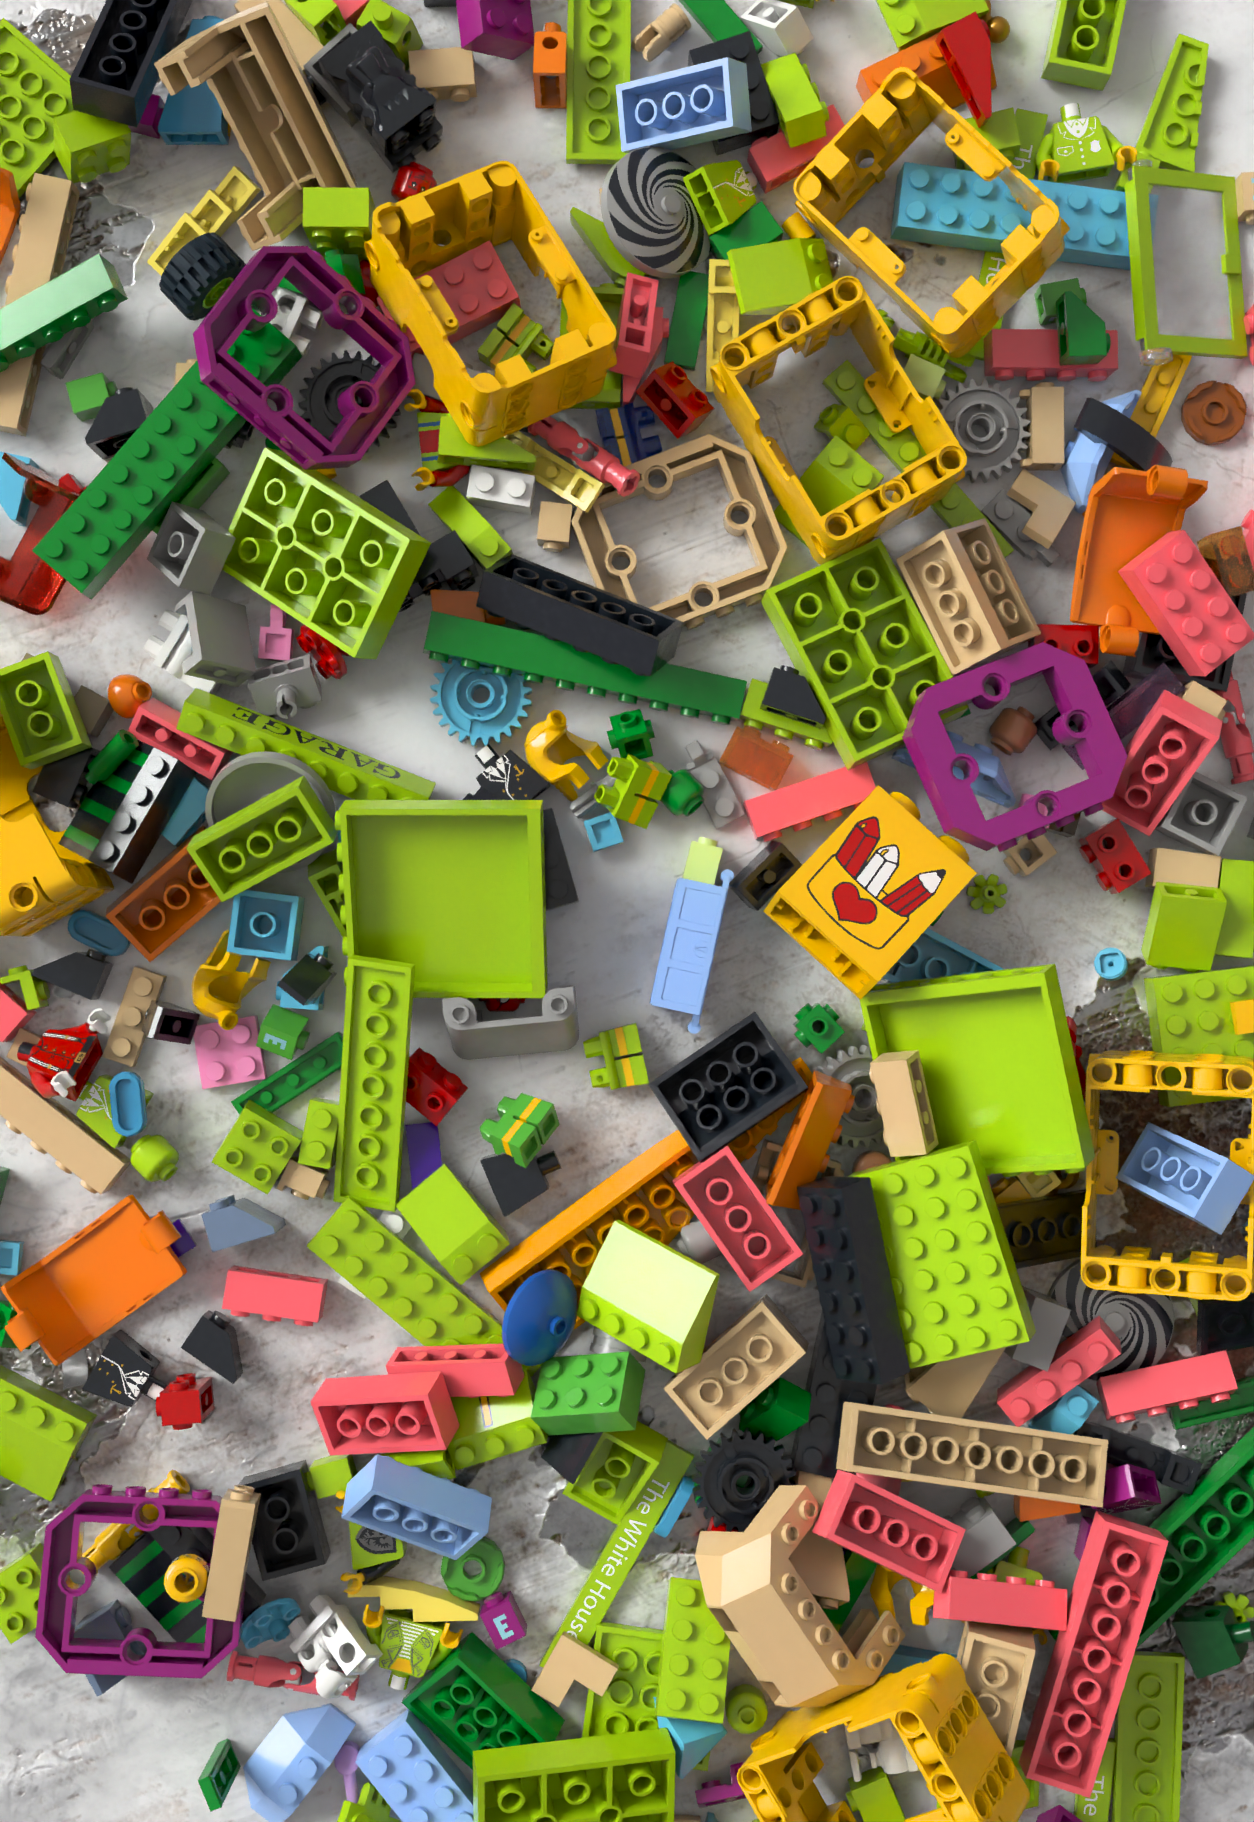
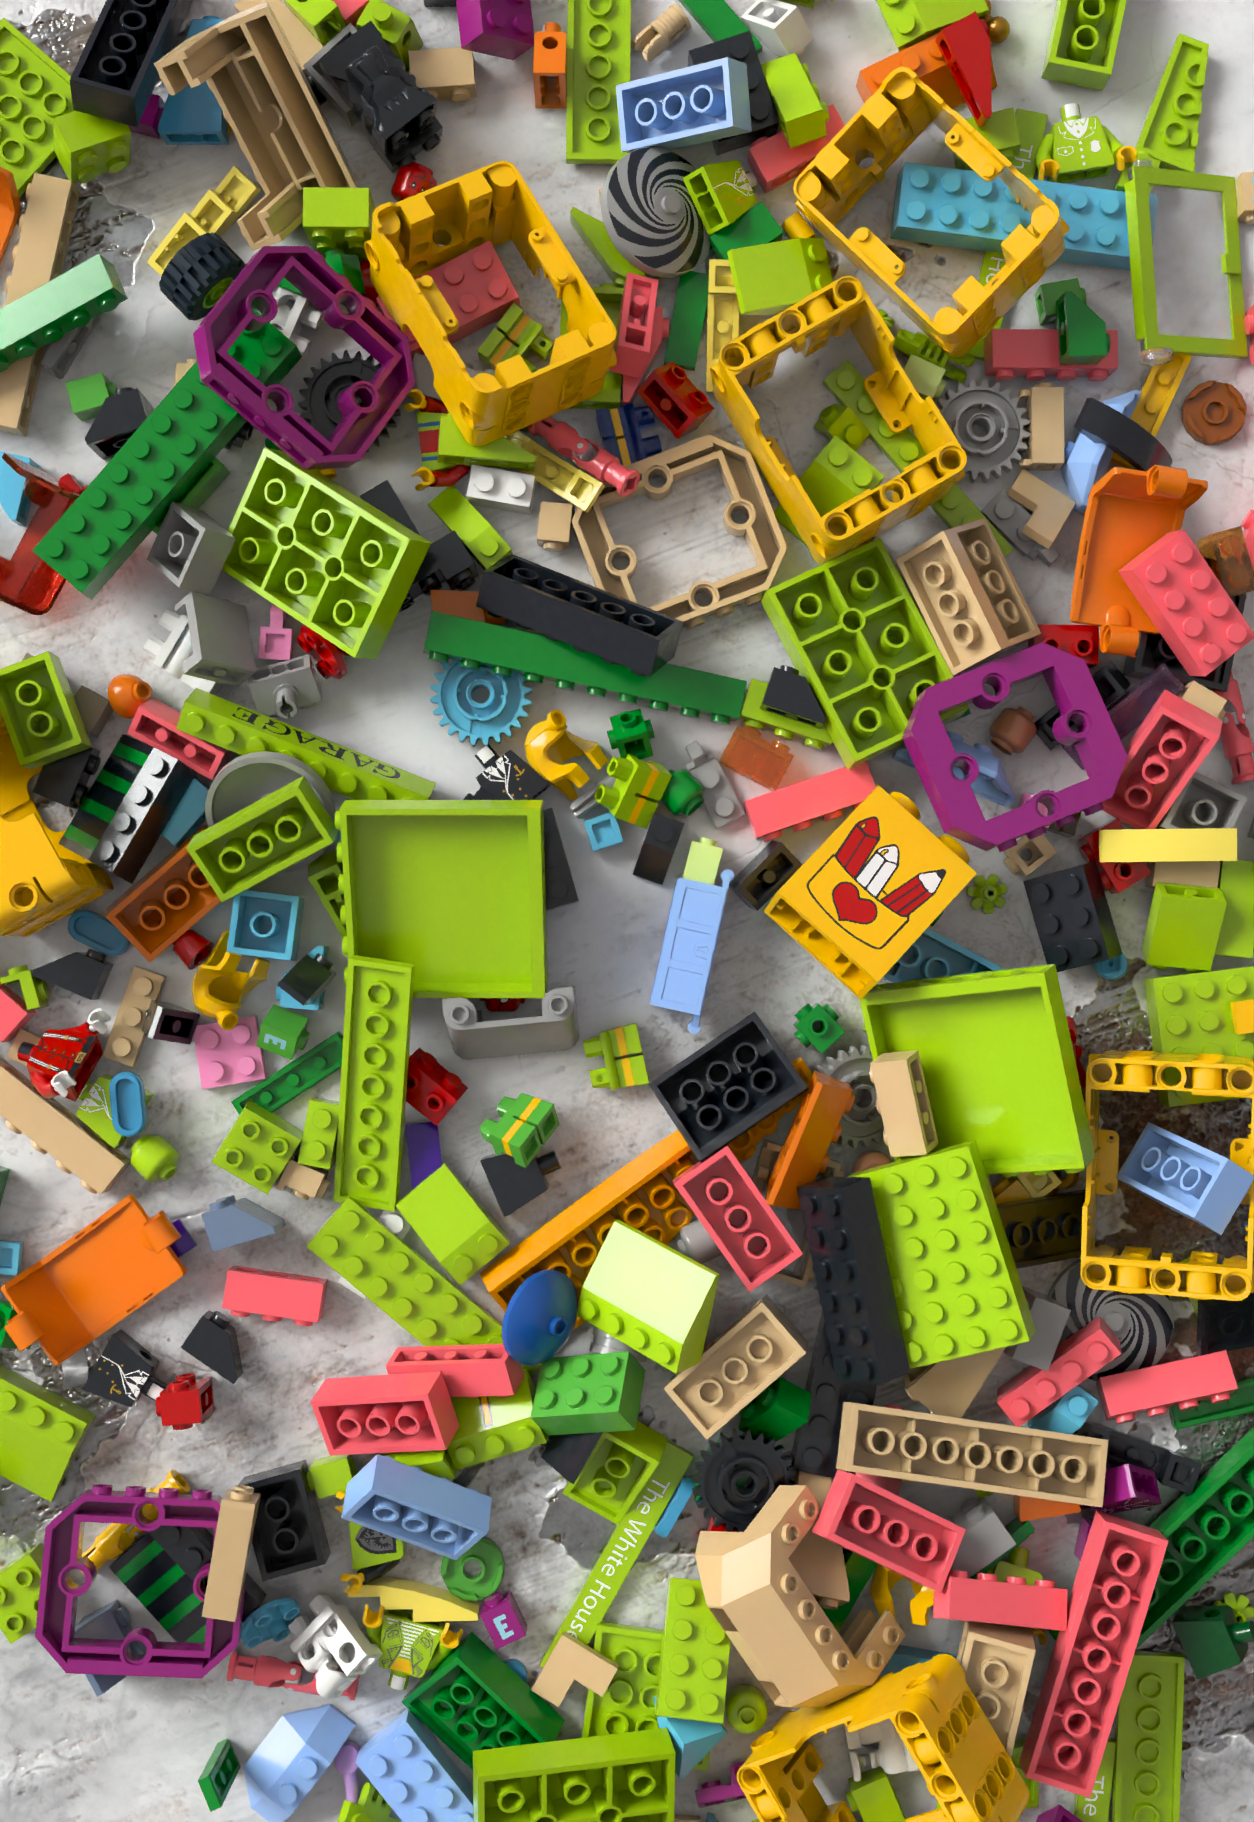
(111, 756): green cylinder -> none
(184, 1589): yellow head -> none
(192, 948): none -> red hat
(658, 848): none -> black slope
(1073, 917): none -> black brick
(1168, 845): none -> light yellow slope

